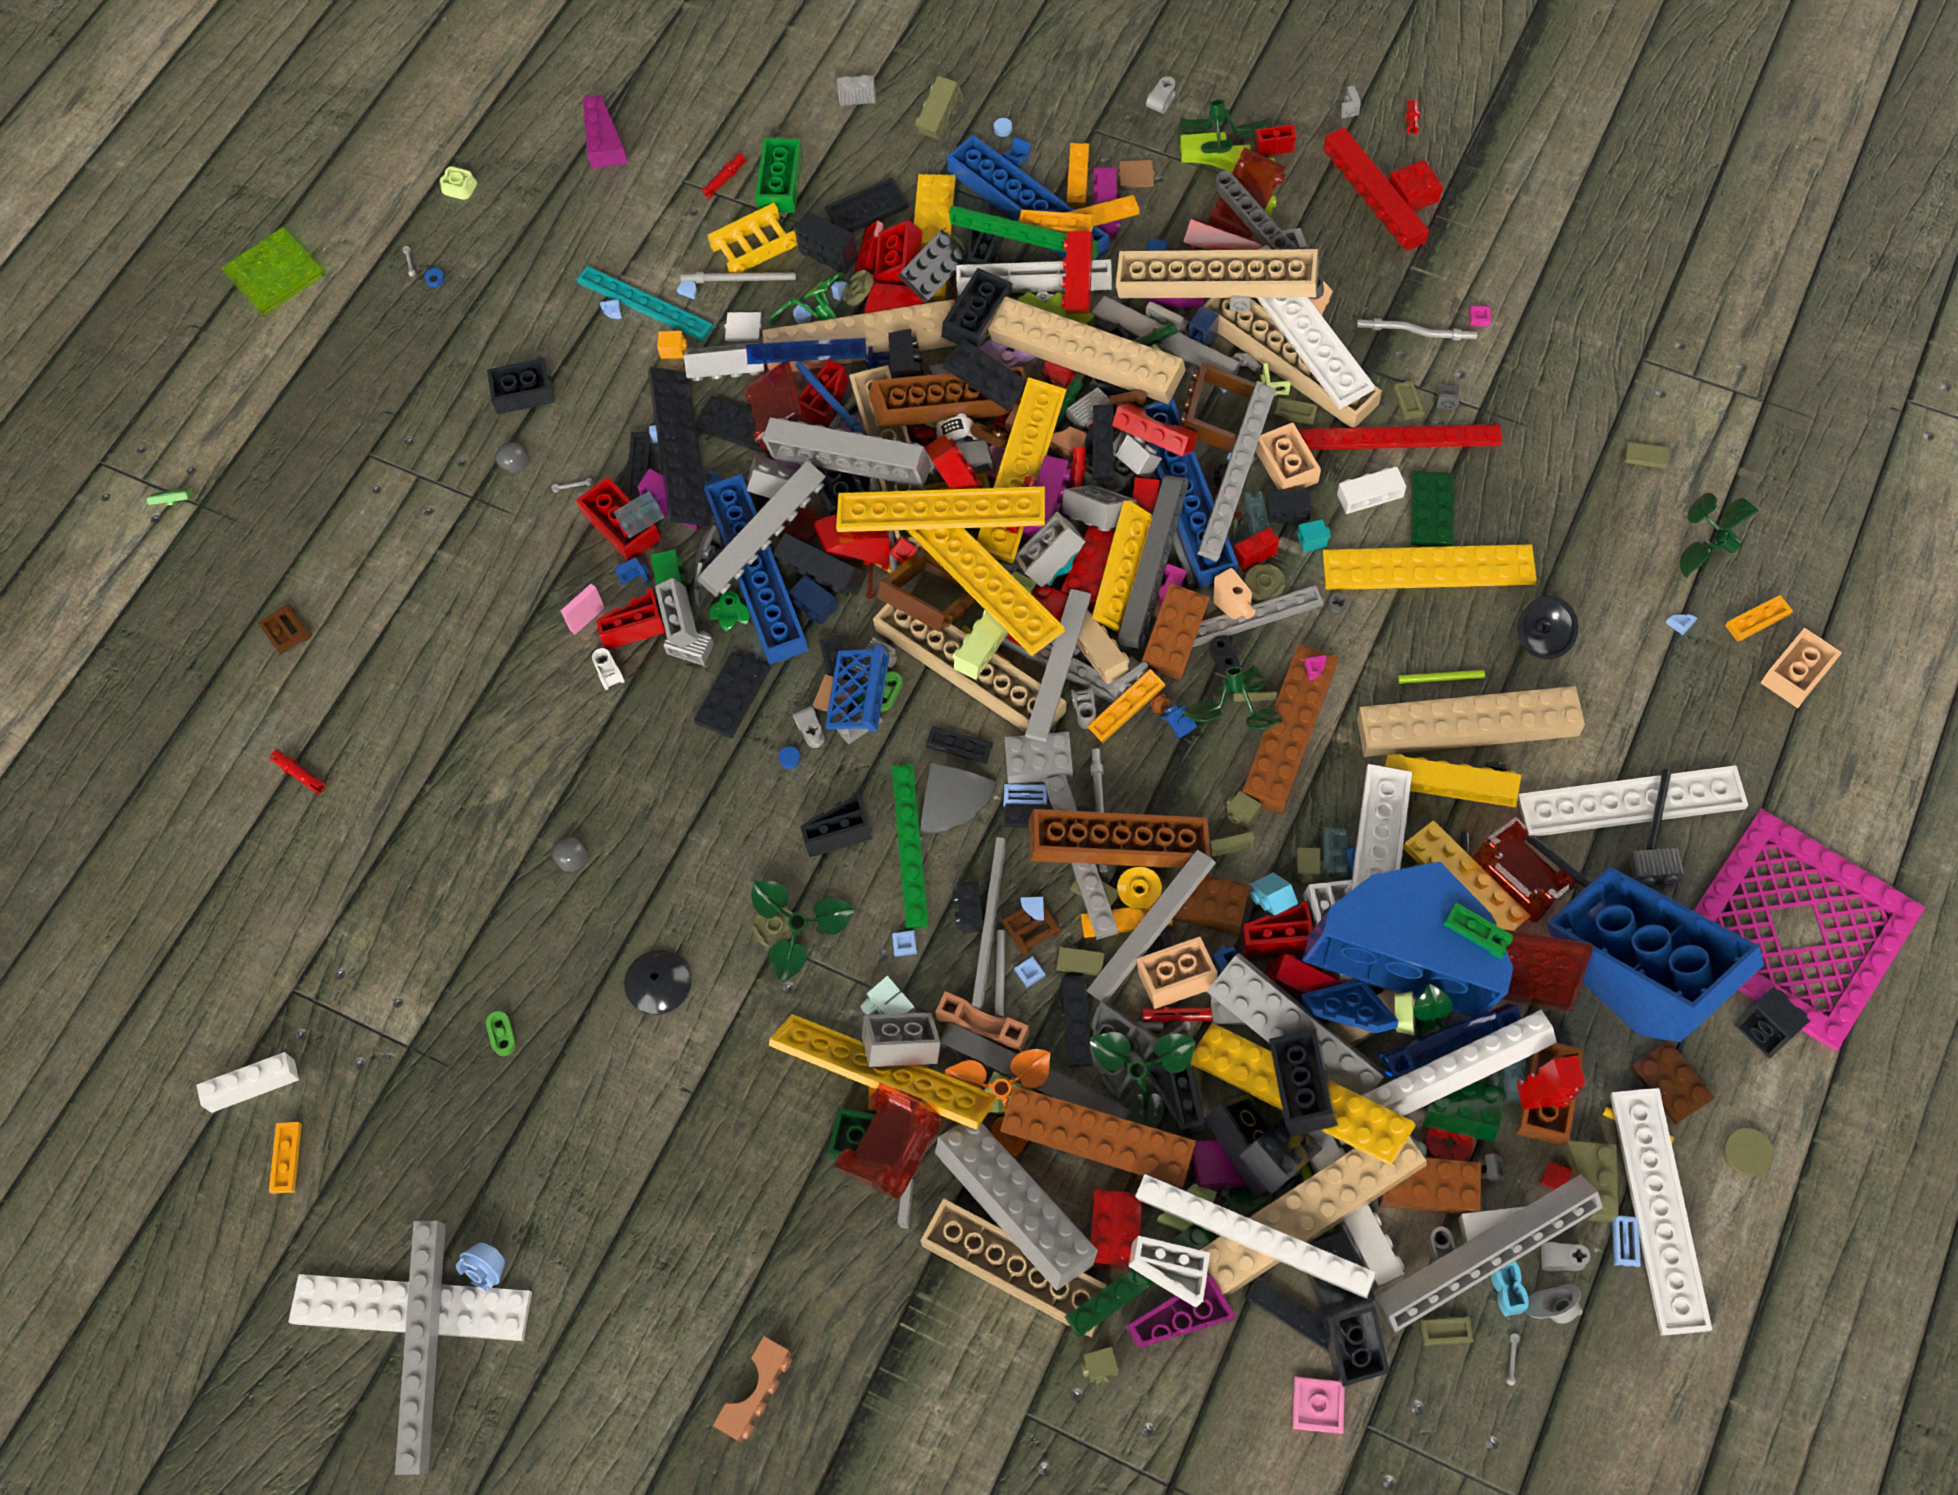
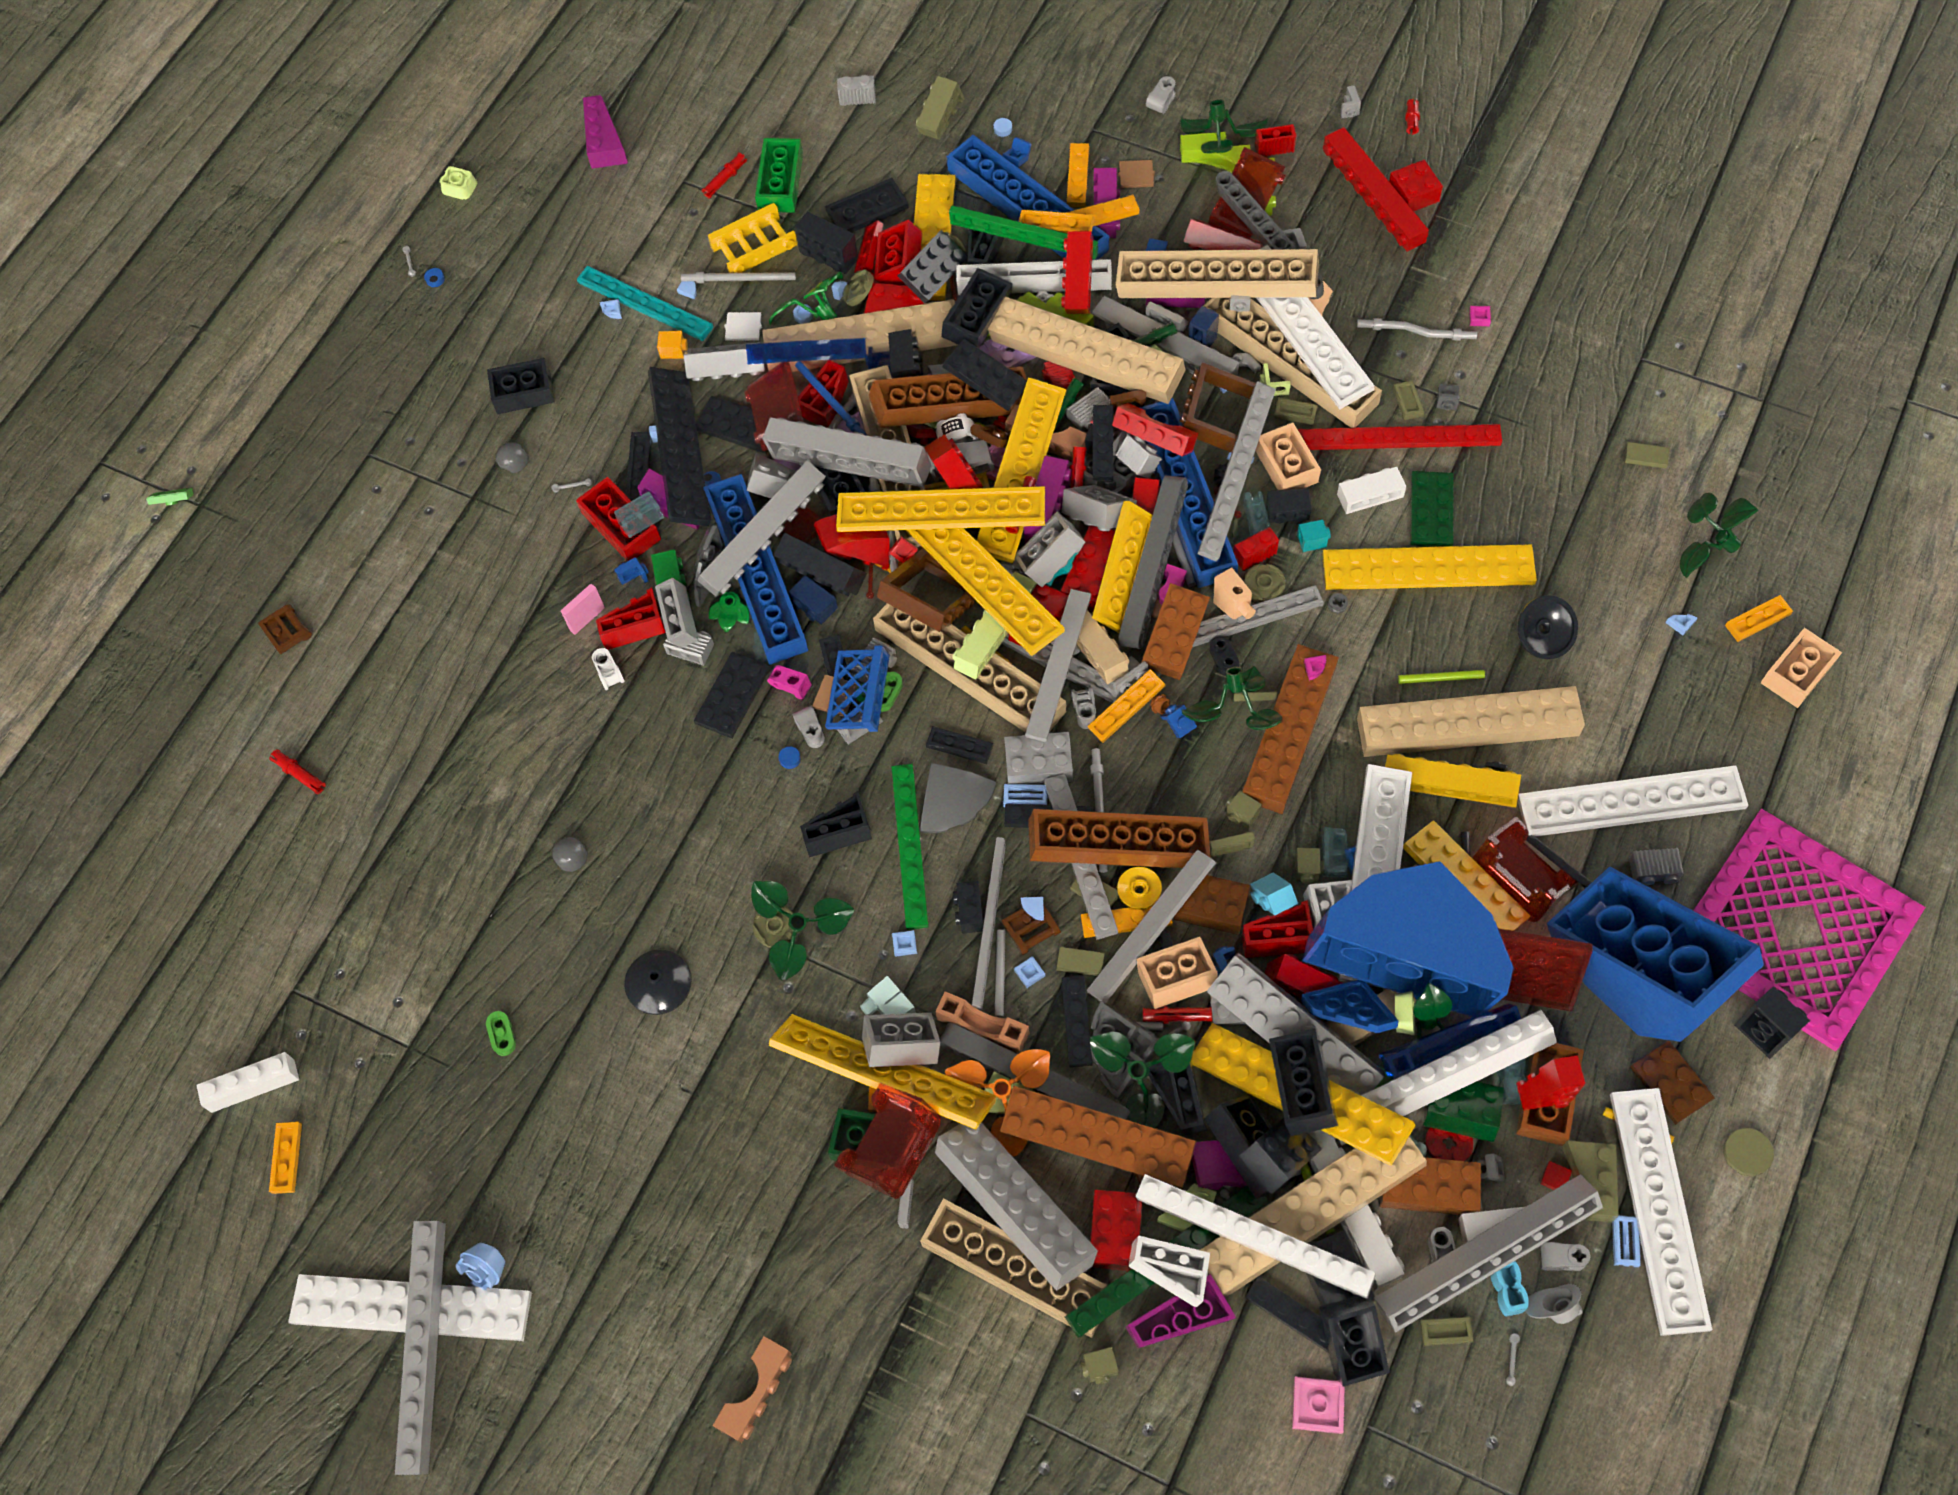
(273, 271): clear neon green plate -> none
(790, 681): none -> dark pink leg
(1478, 930): green plate -> none
(1658, 810): black bar -> none

